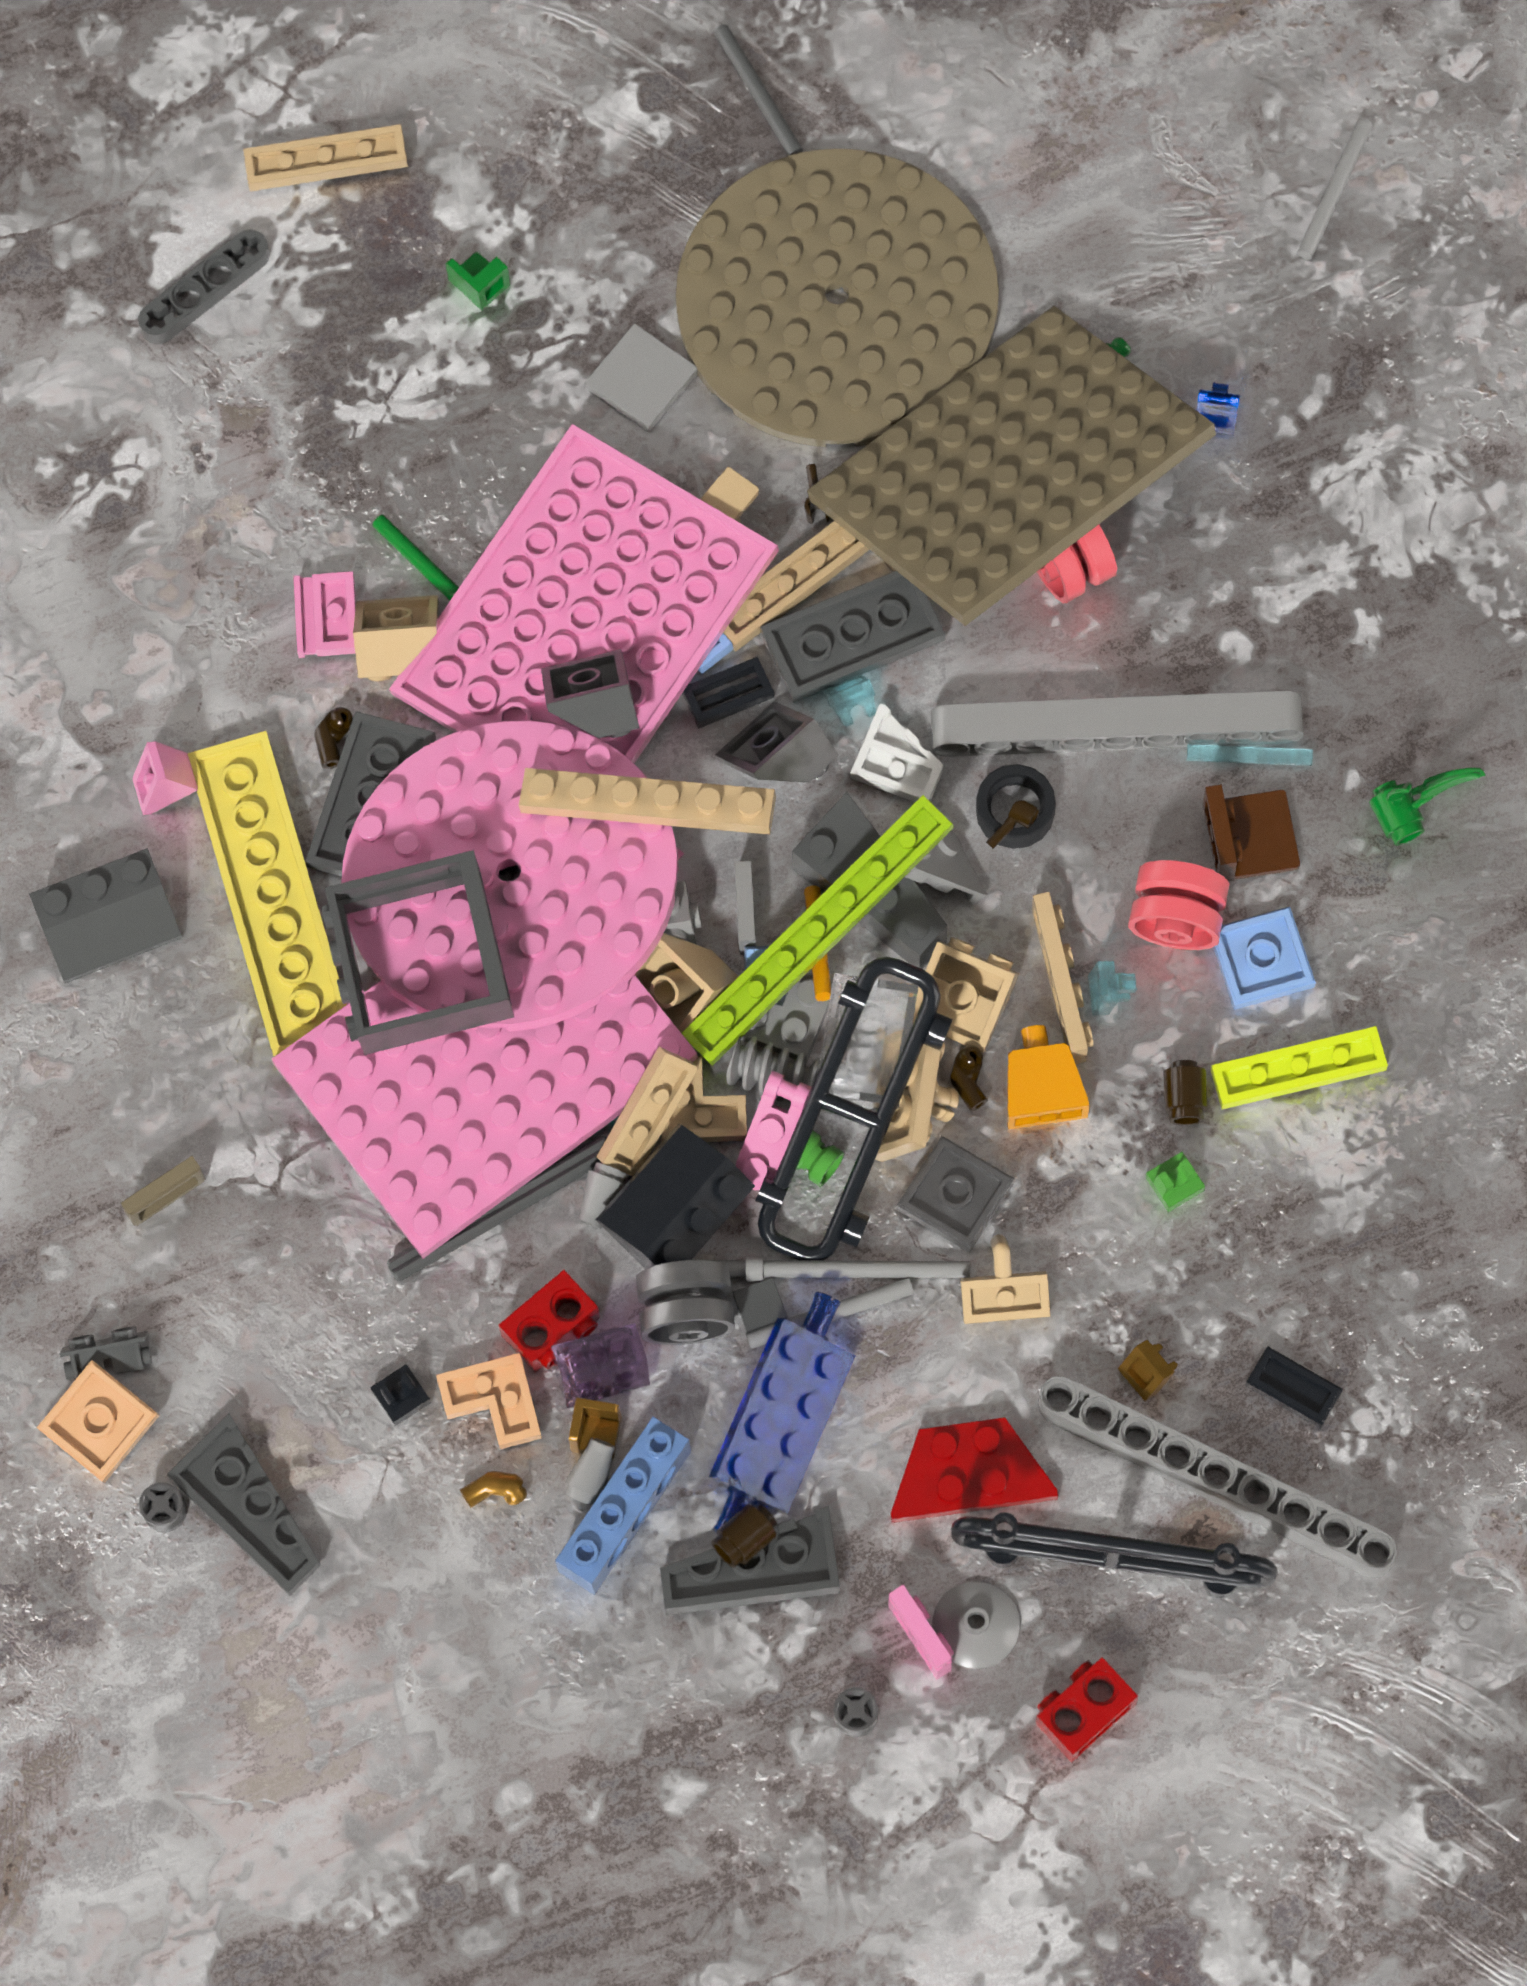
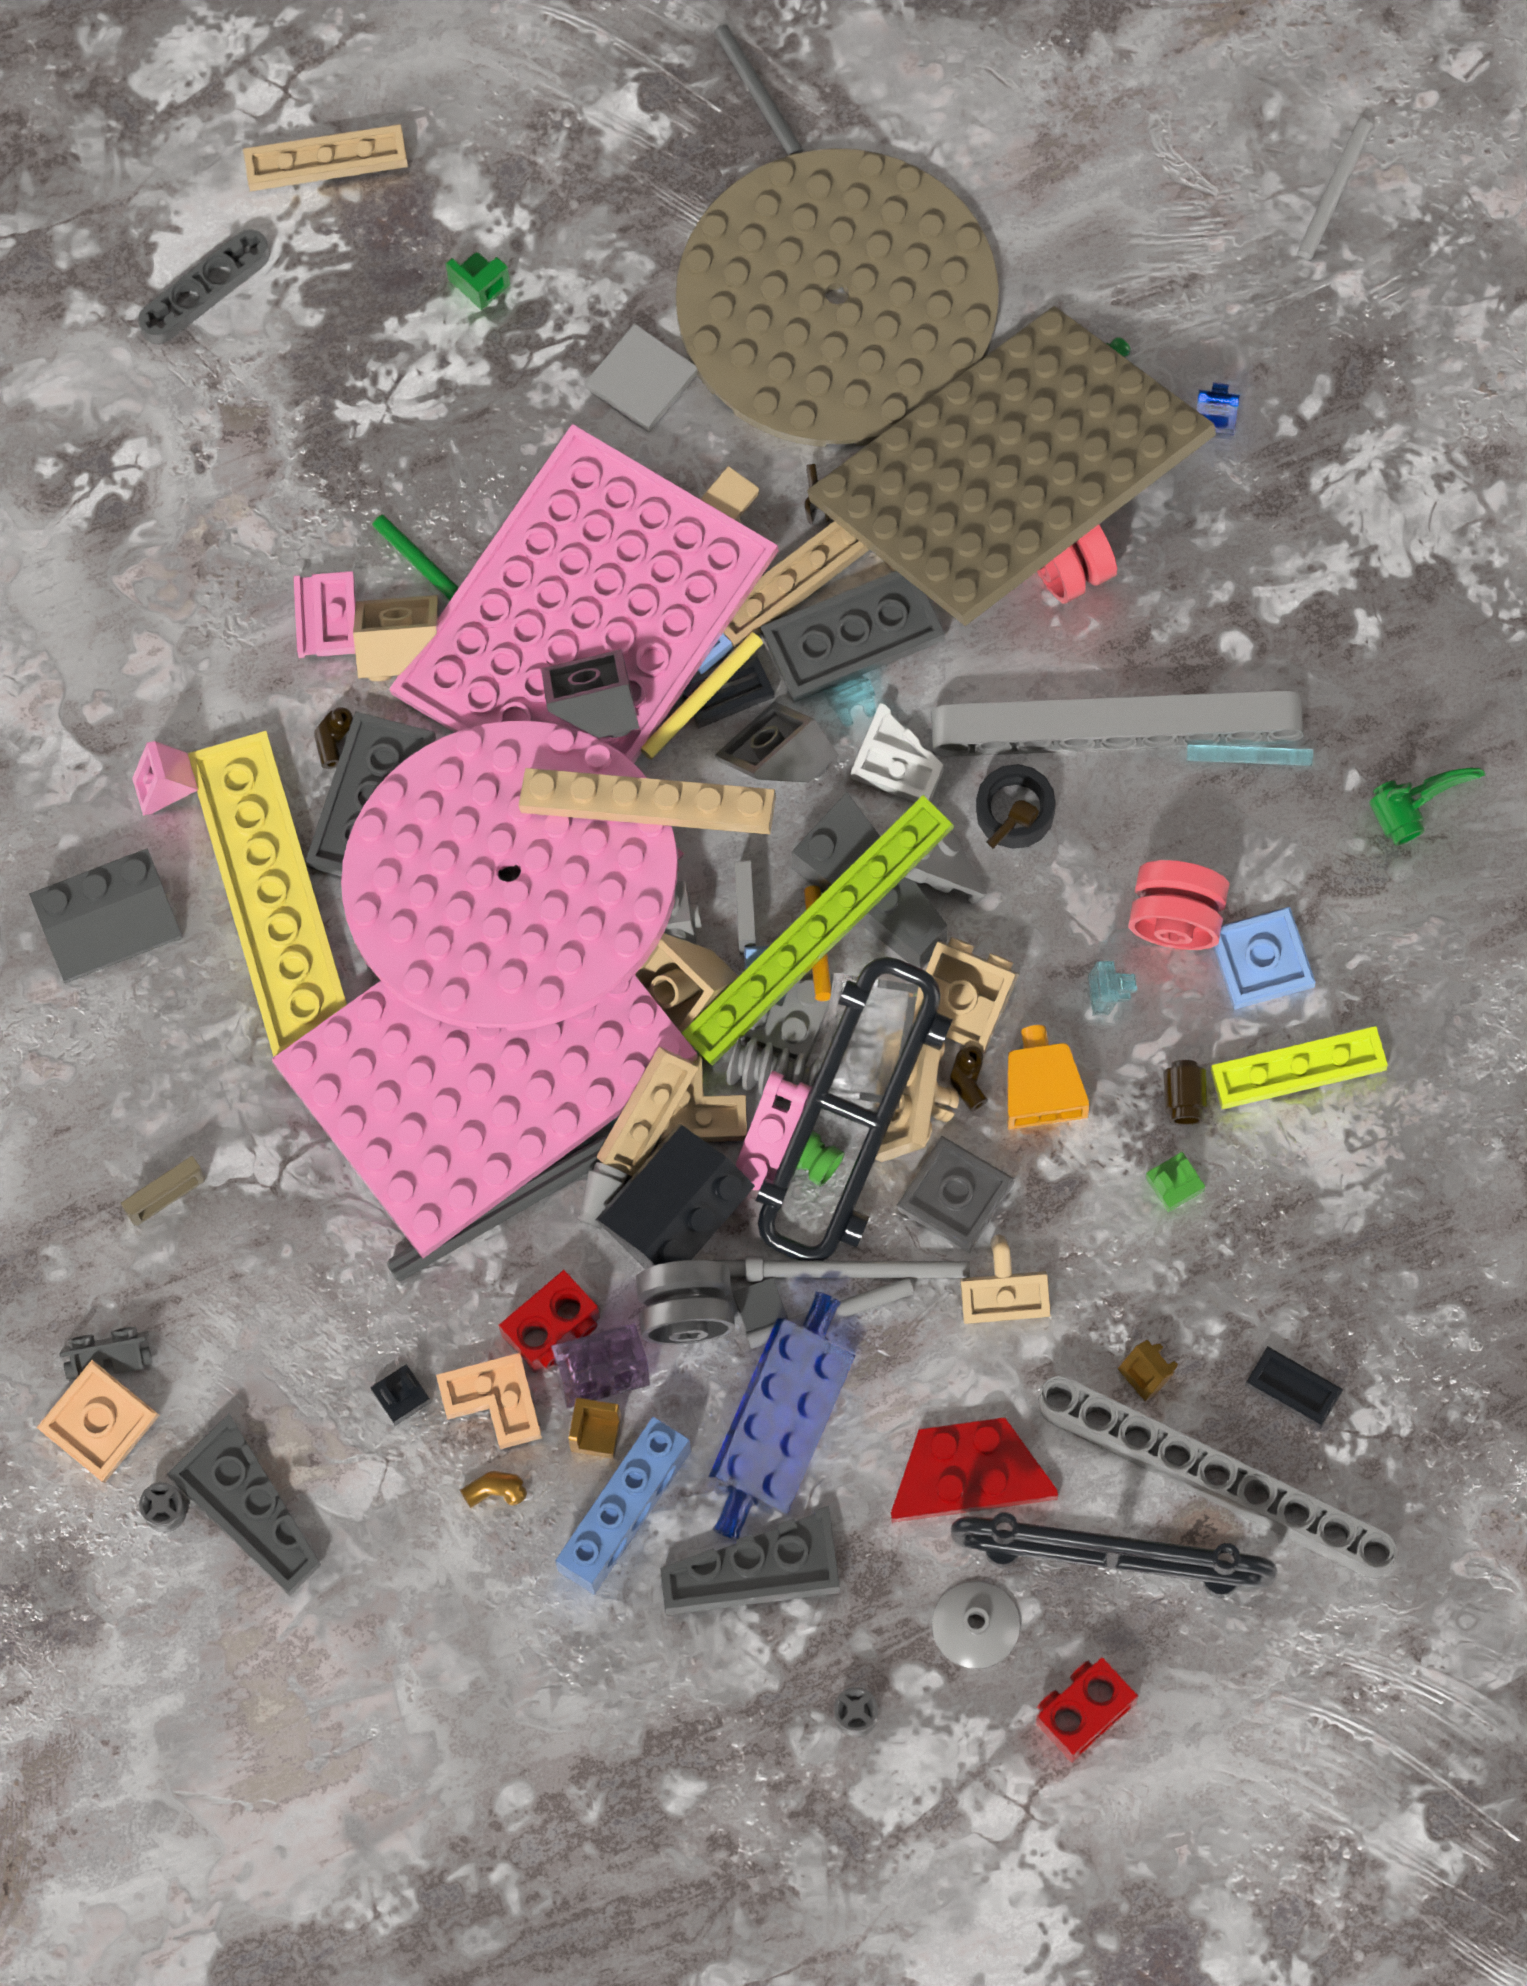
(397, 886): dark grey window -> none
(590, 1472): light grey cone -> none
(701, 695): none -> light yellow bar
(745, 1535): dark brown brick -> none
(913, 1619): bright pink plate -> none
(1058, 960): tan plate -> none
(1250, 833): reddish brown bracket -> none

